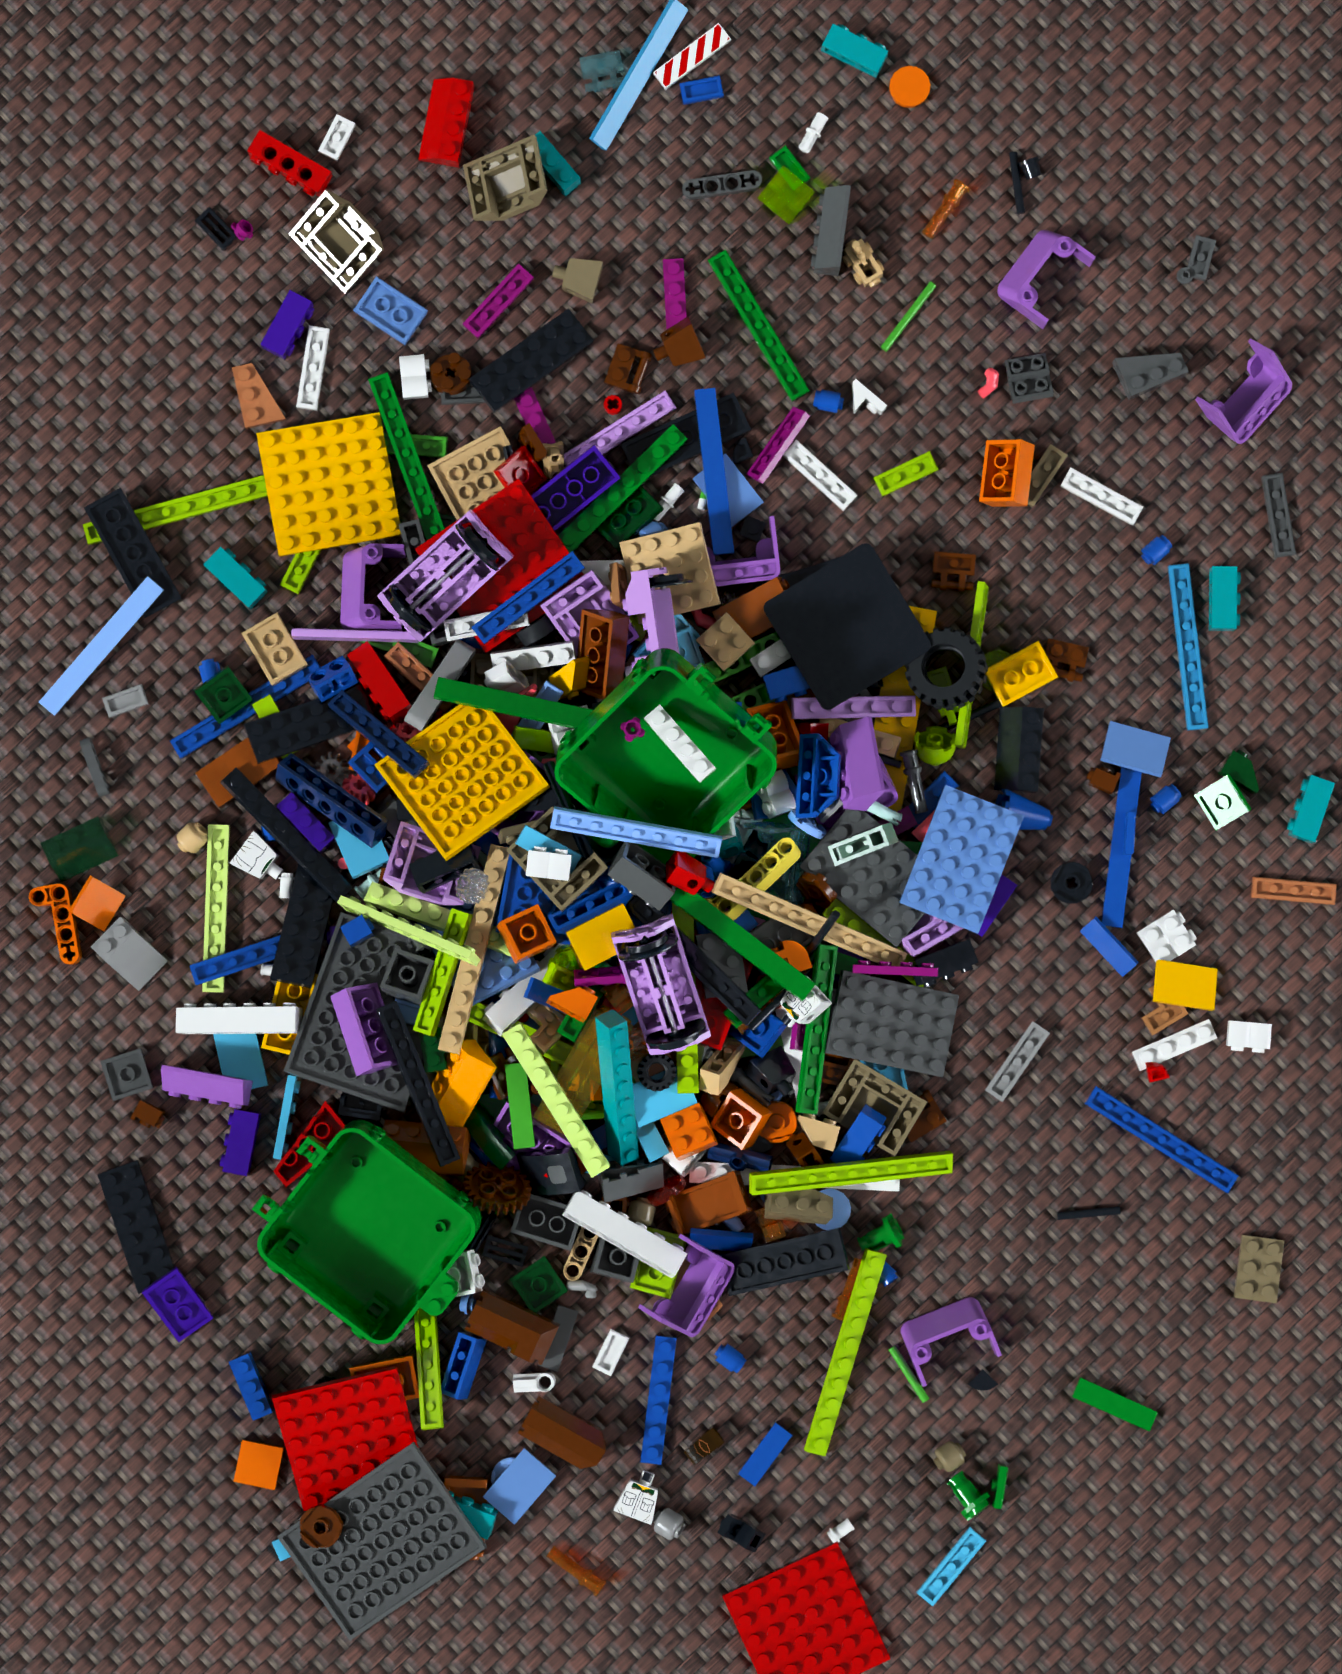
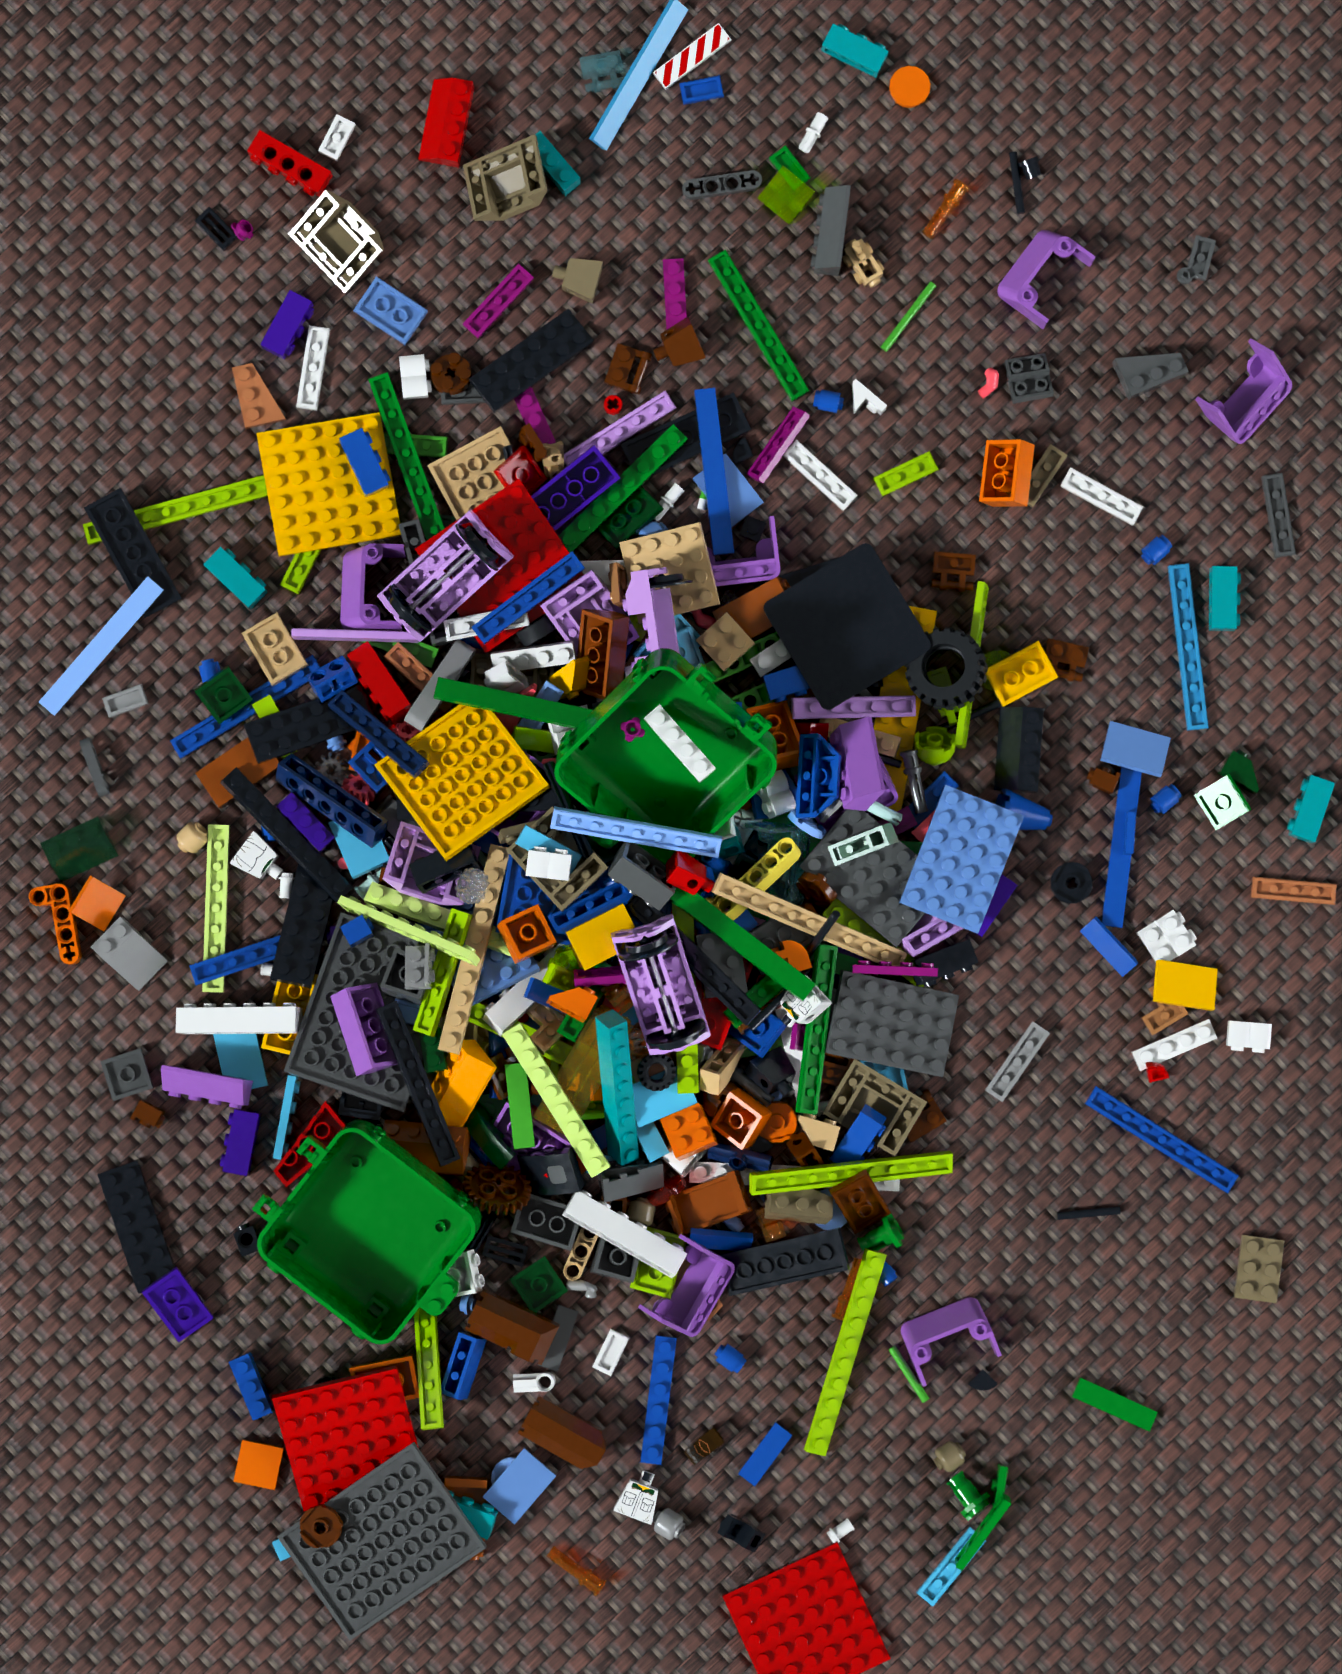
(244, 1248): none -> black brick
(336, 743): none -> medium blue plate
(364, 462): none -> blue brick
(419, 967): none -> light grey bracket
(860, 1201): none -> reddish brown tile
(982, 1531): none -> green tile

